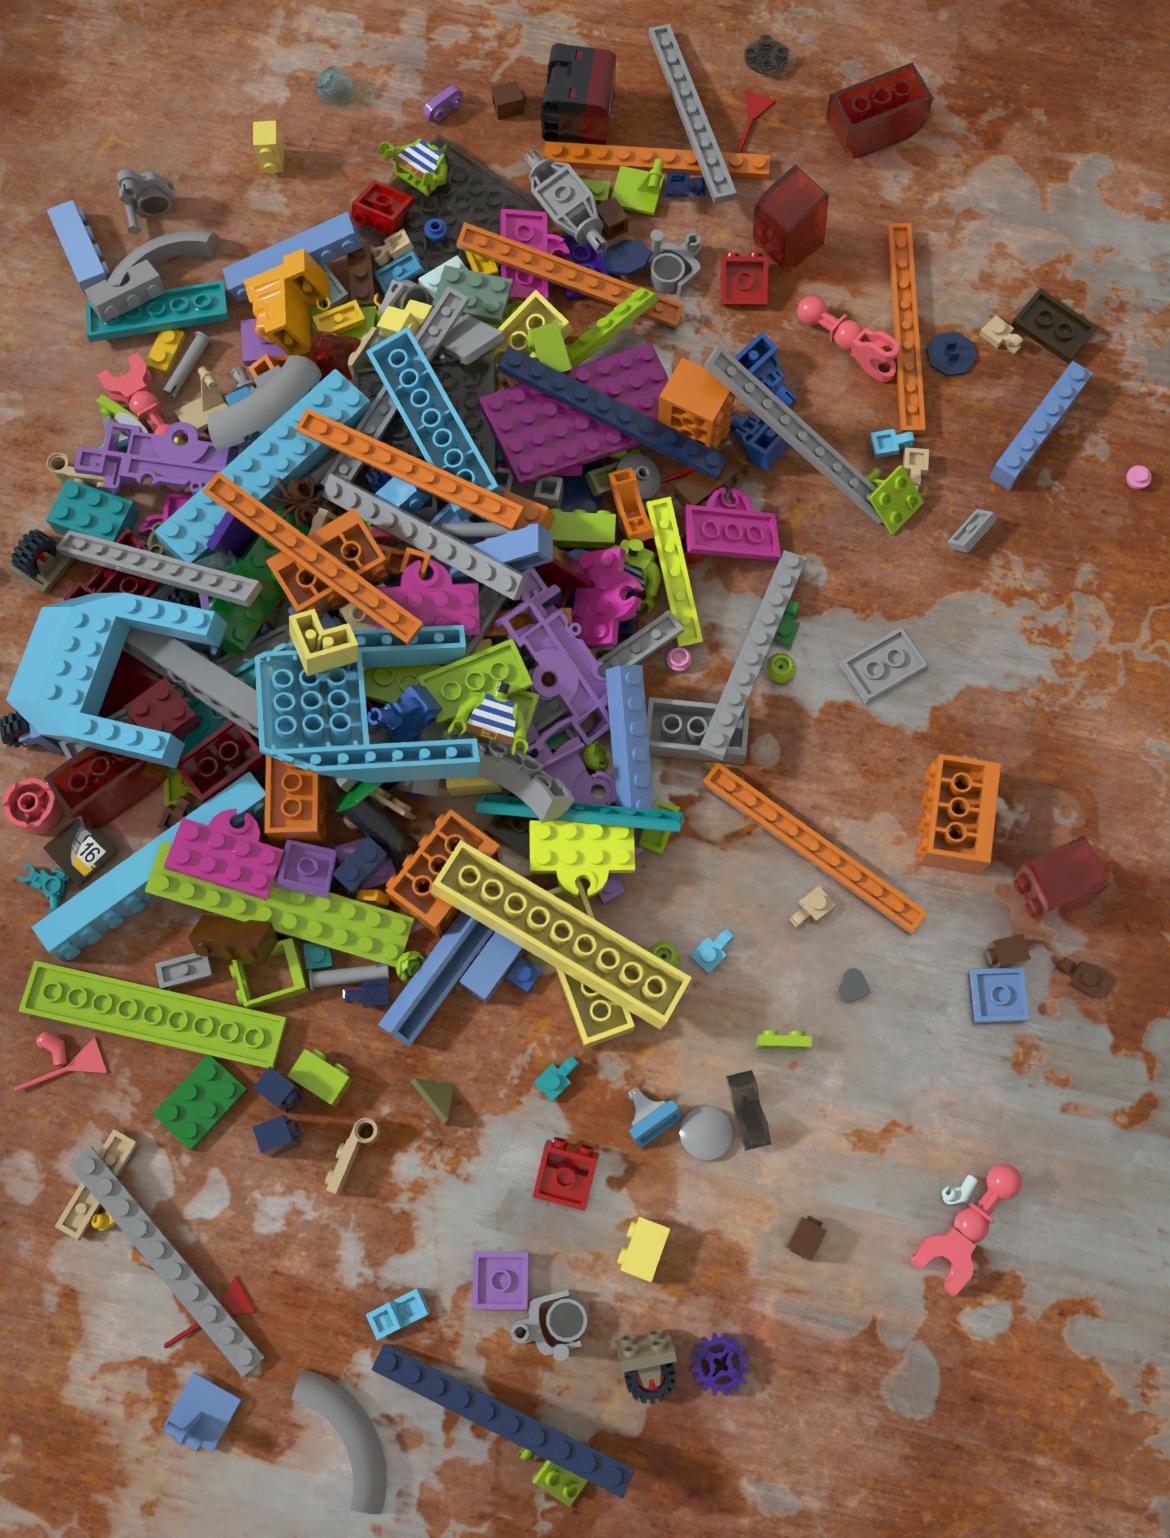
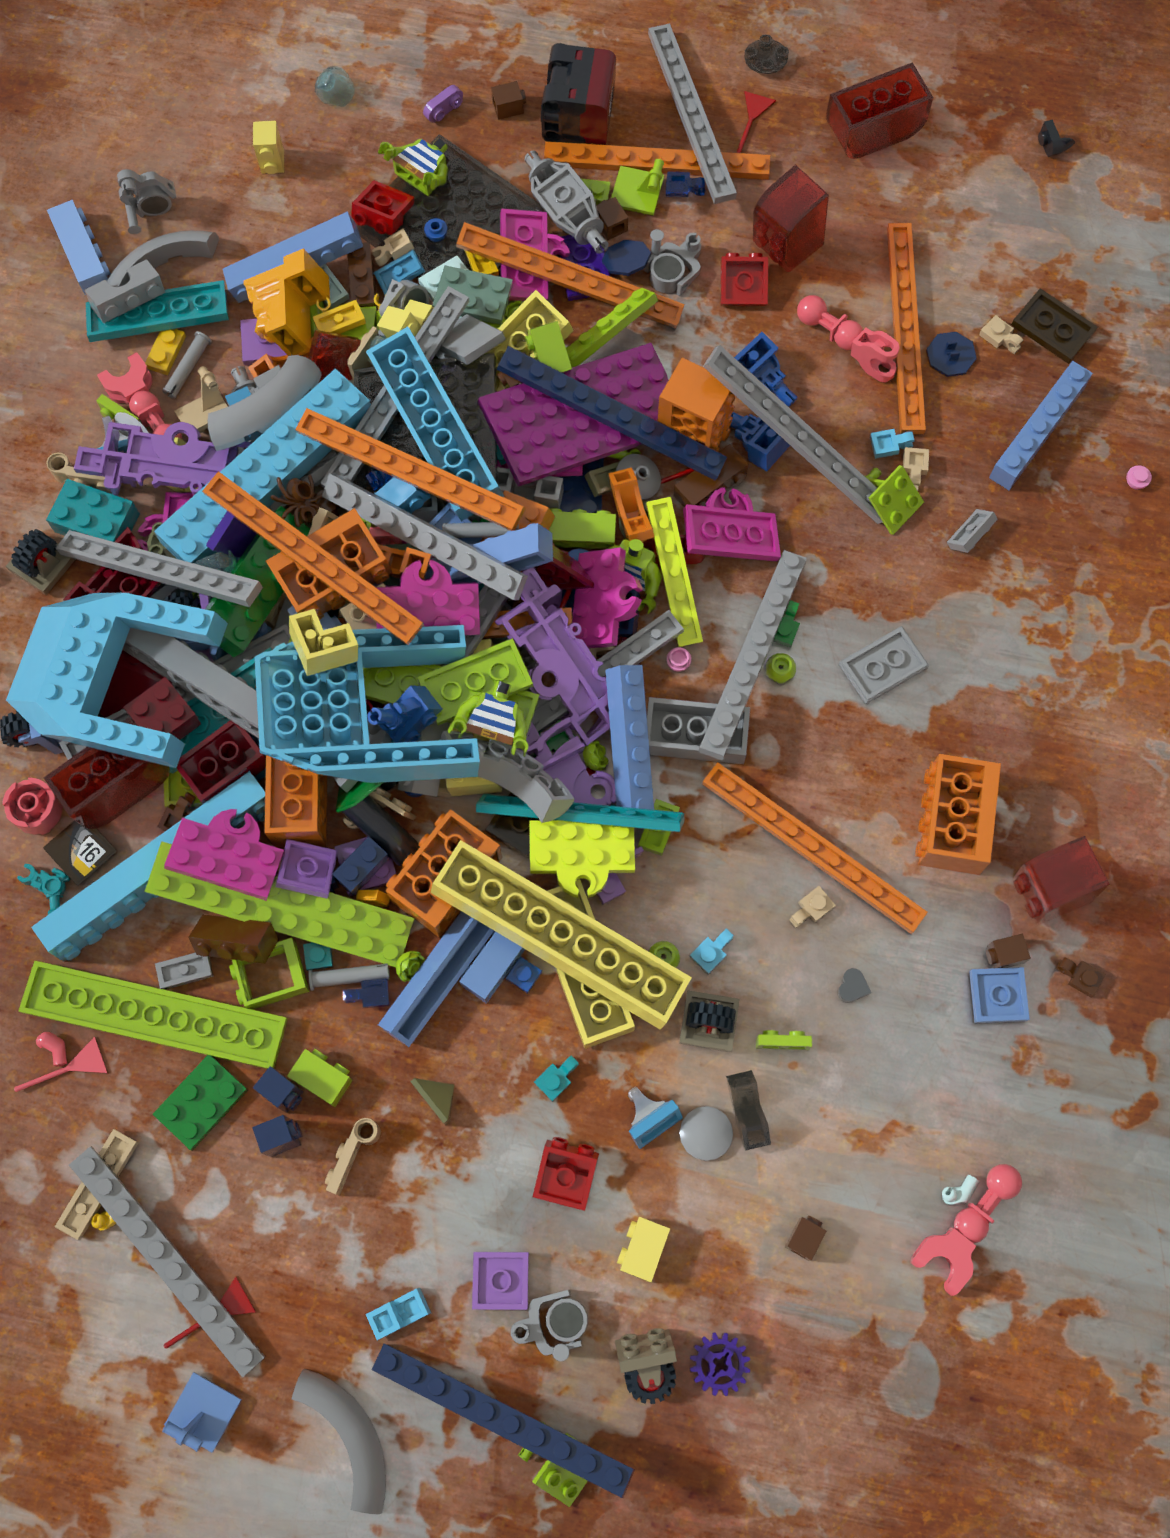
(709, 1021): none -> plate
(1051, 141): none -> black plate

